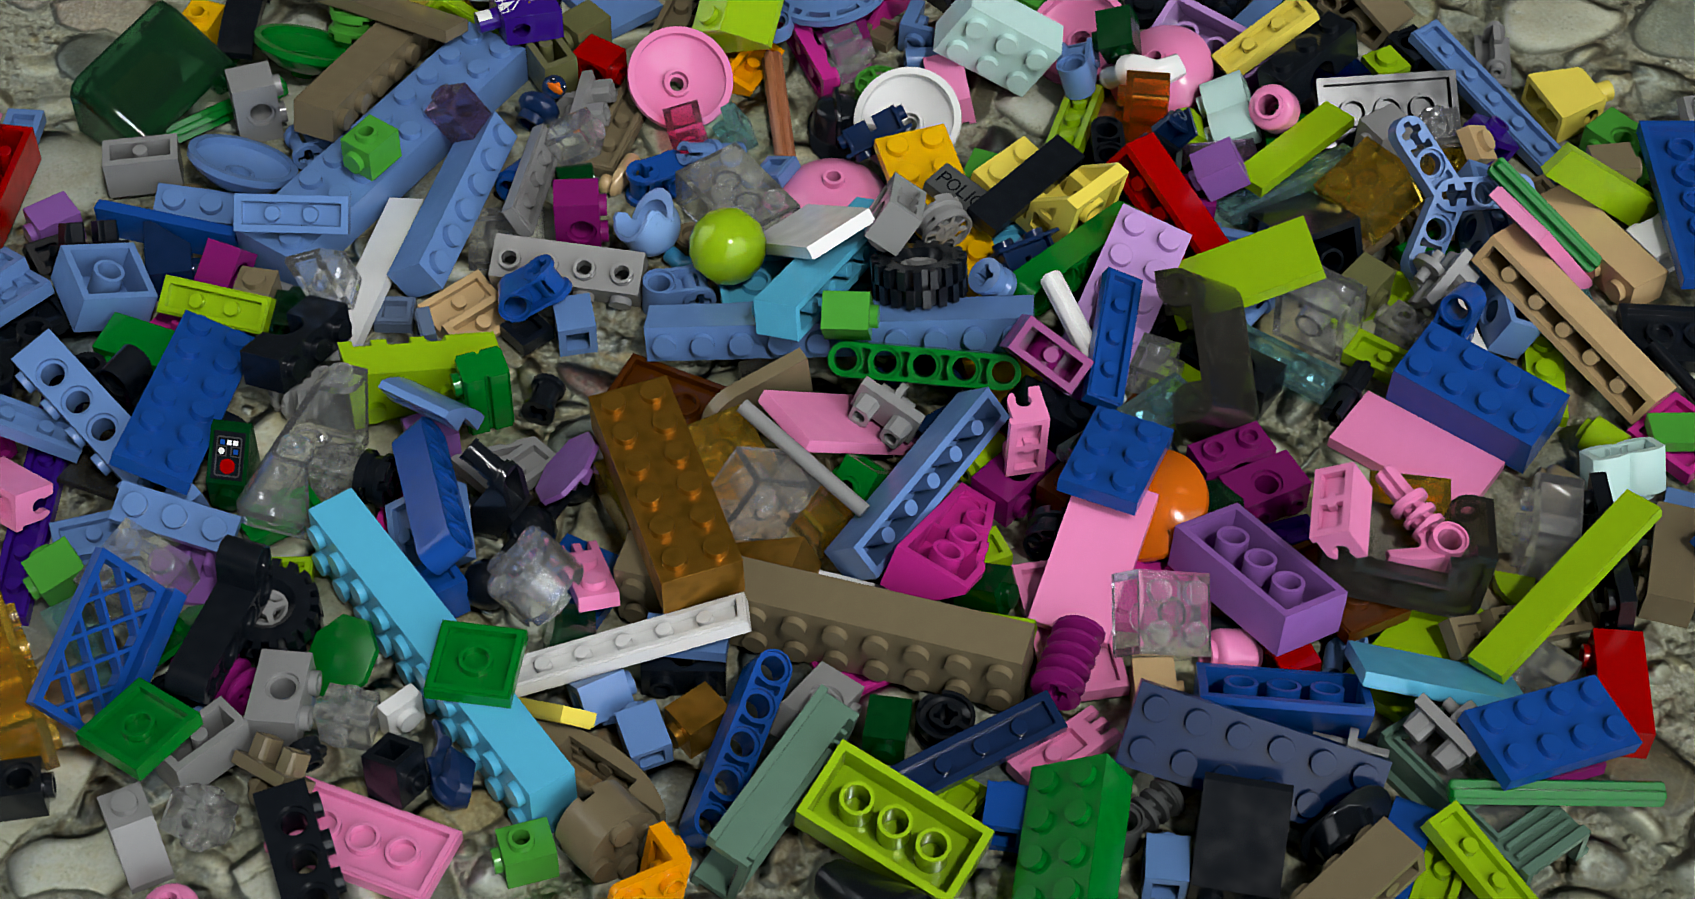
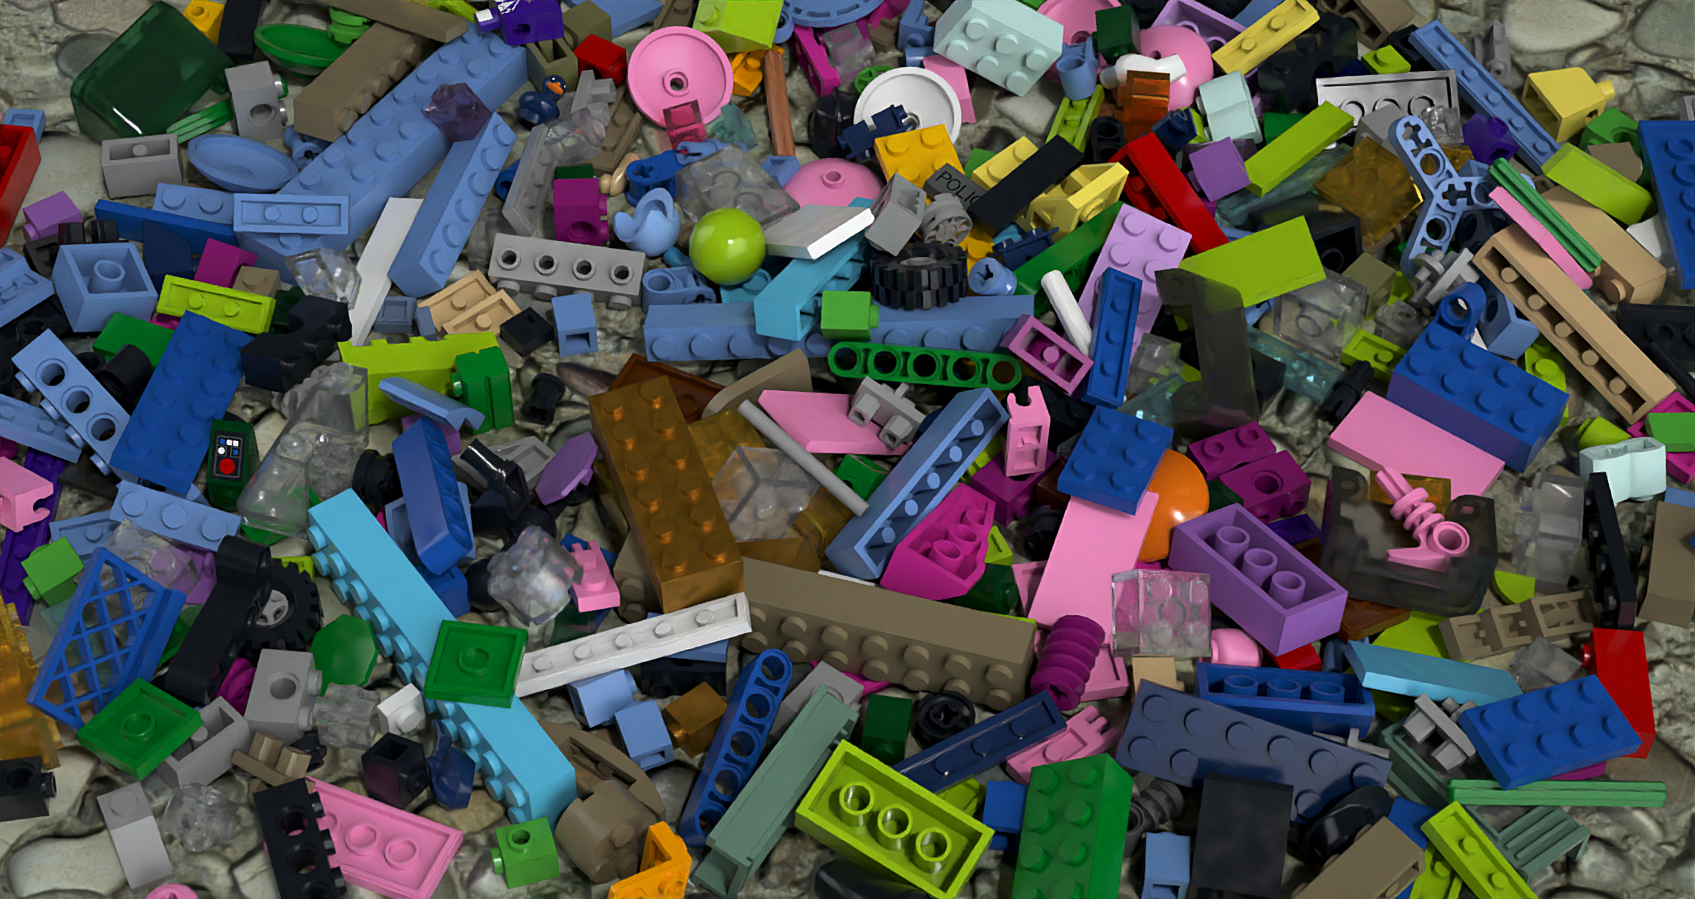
(370, 147): bright green brick -> none
(535, 286): blue piece -> none
(560, 713): light yellow tile -> none
(1265, 103): bright pink head -> none
(1341, 510): bright pink hinge -> none
(1477, 143): tan plate -> none
(1564, 586): lime tile -> none

